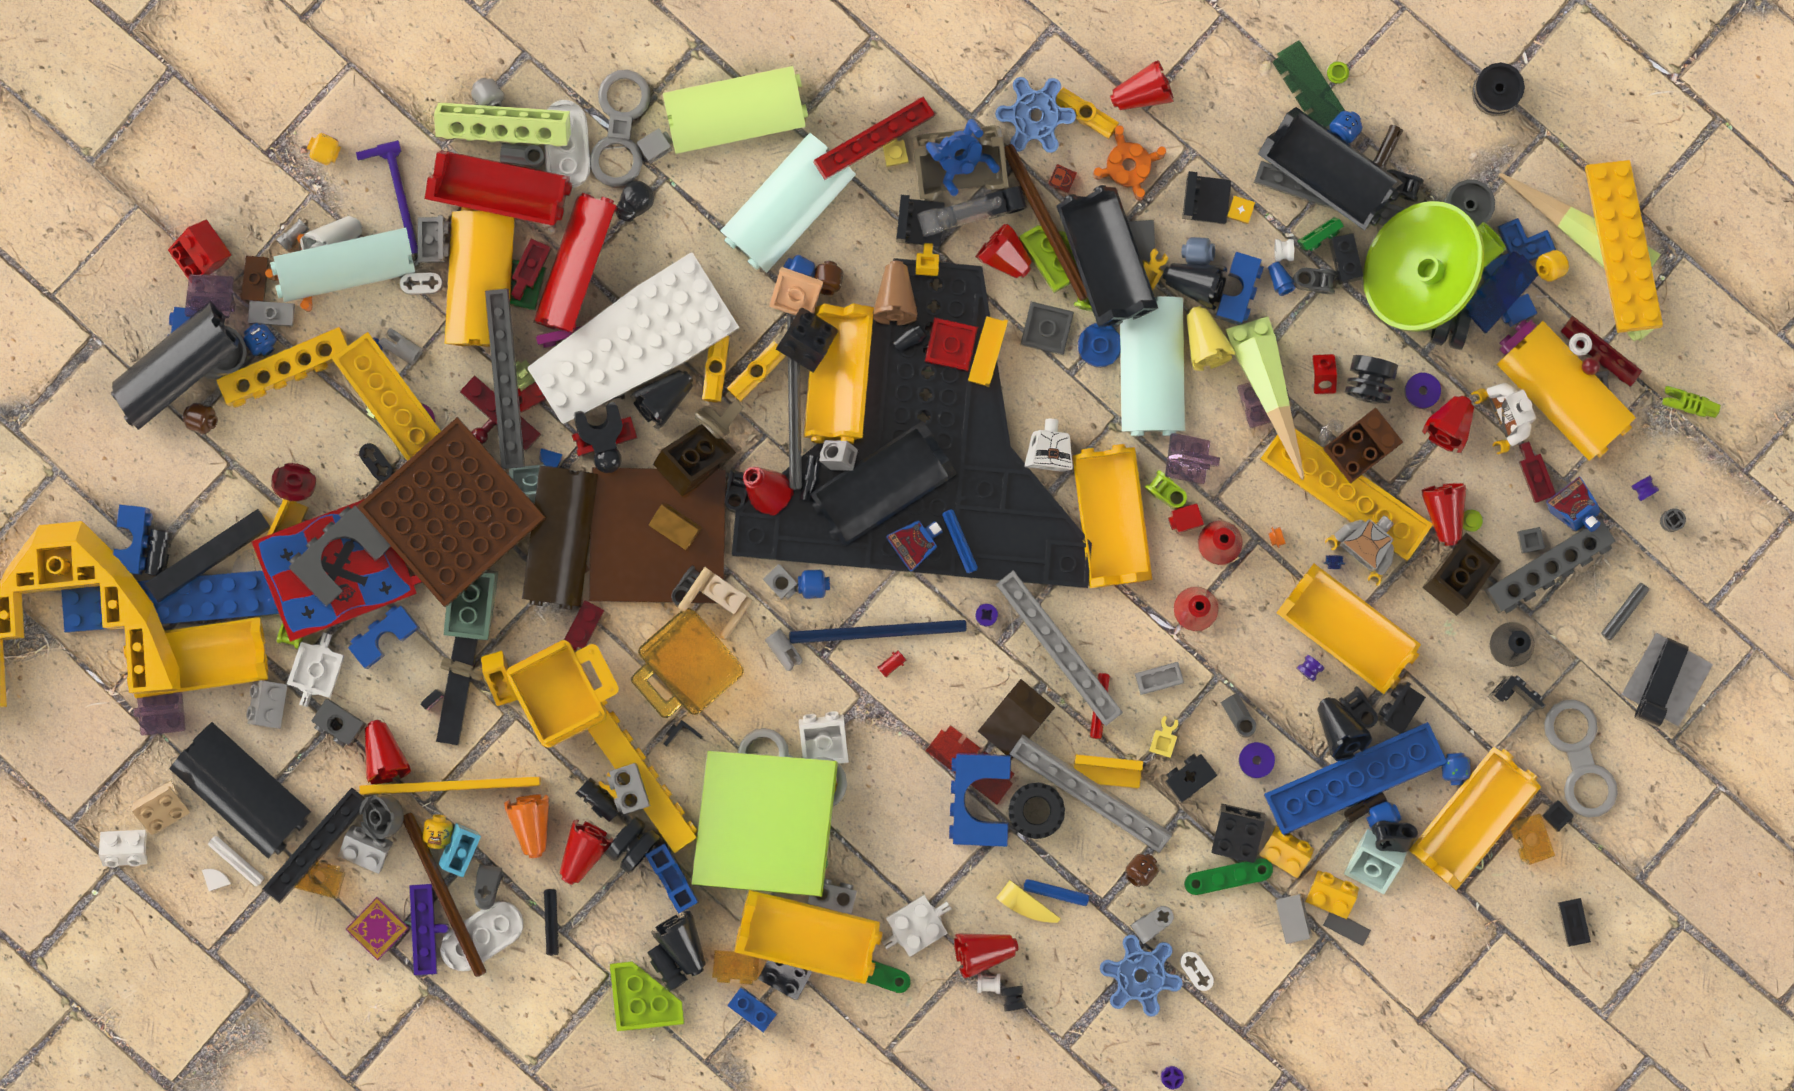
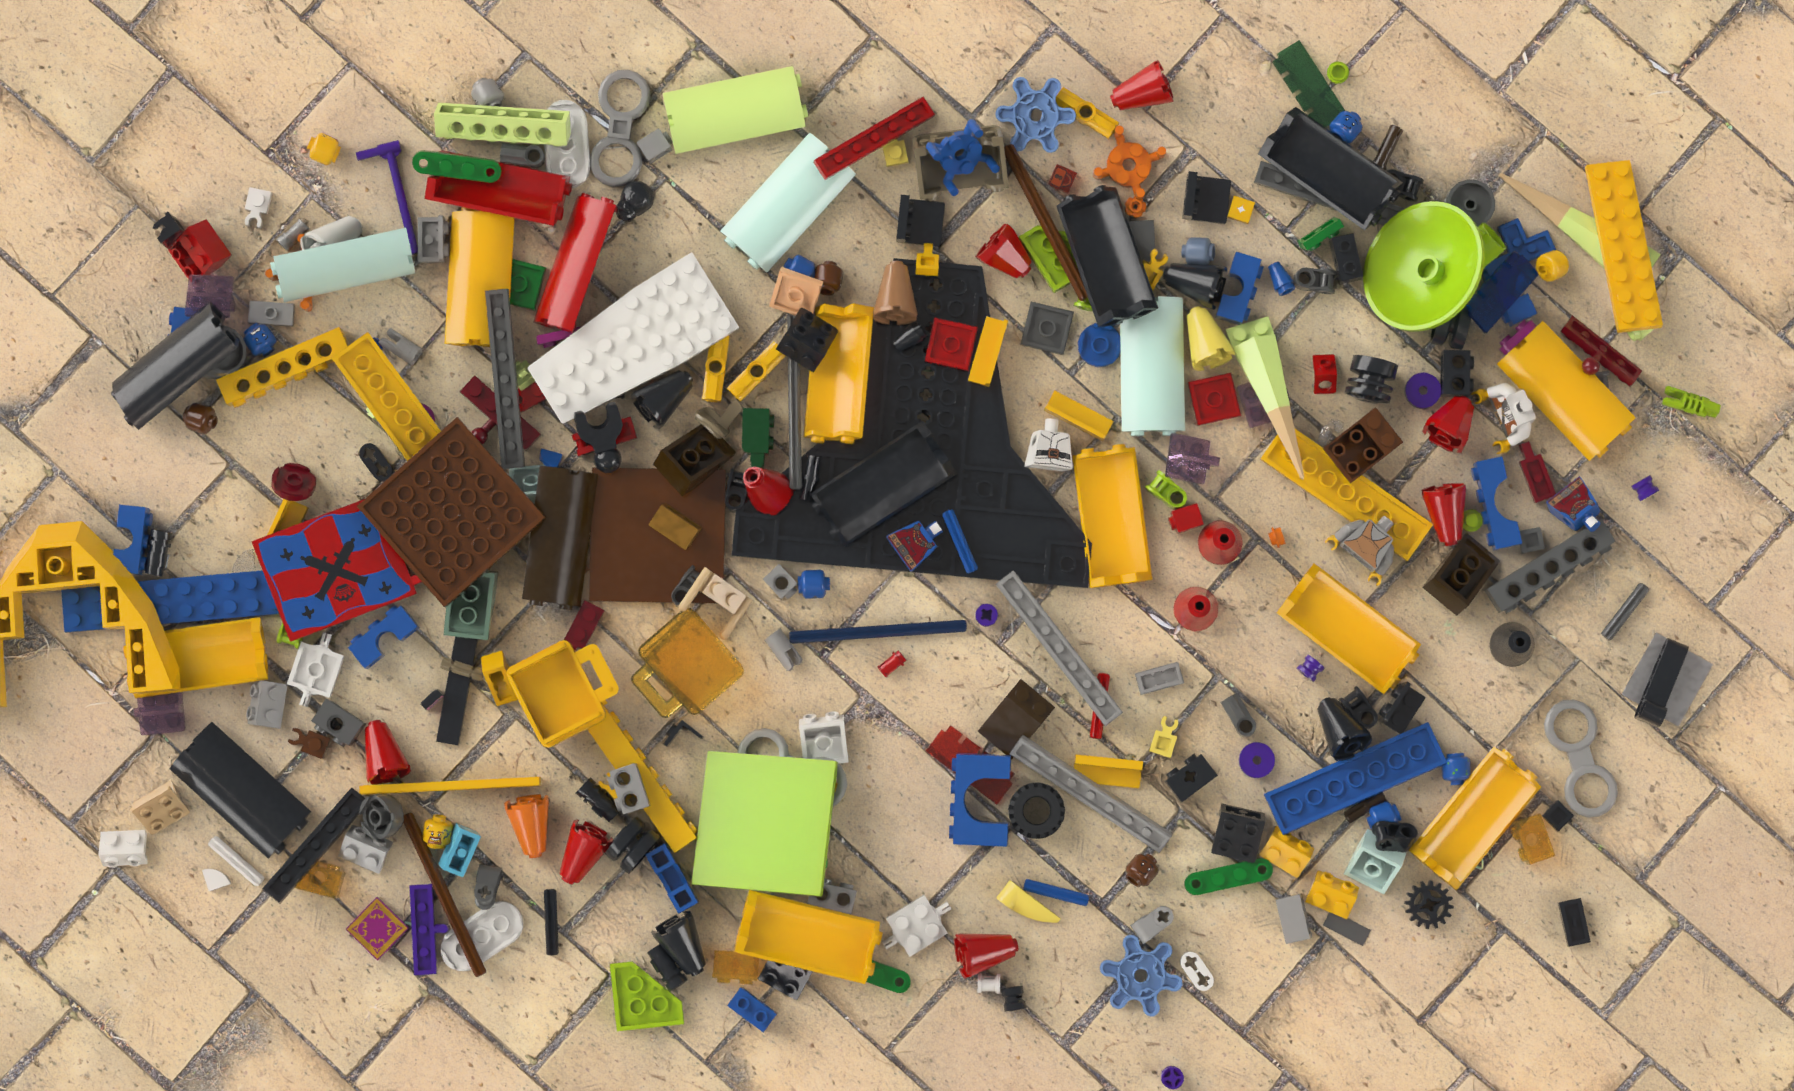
(171, 232): none -> black hinge
(208, 555): black tile -> none
(254, 278): reddish brown plate -> none
(257, 202): none -> white plate
(313, 743): none -> reddish brown plate
(351, 526): dark grey arch -> none
(421, 289): white beam -> none
(456, 166): none -> green plate
(529, 267): dark red plate -> none
(756, 434): none -> dark green hinge
(838, 455): light grey brick -> none
(990, 206): clear piece -> none
(1078, 416): none -> yellow panel
(1136, 213): none -> orange plate
(1214, 399): none -> red tile
(1284, 250): white wheel -> none
(1334, 561): clear blue plate -> none
(1431, 914): none -> black gear
(1449, 372): none -> black brick
(1488, 98): black wheel -> none
(1502, 531): none -> blue arch
(1504, 692): black bracket -> none
(1587, 344): white plate -> none
(1670, 523): dark grey wheel -> none

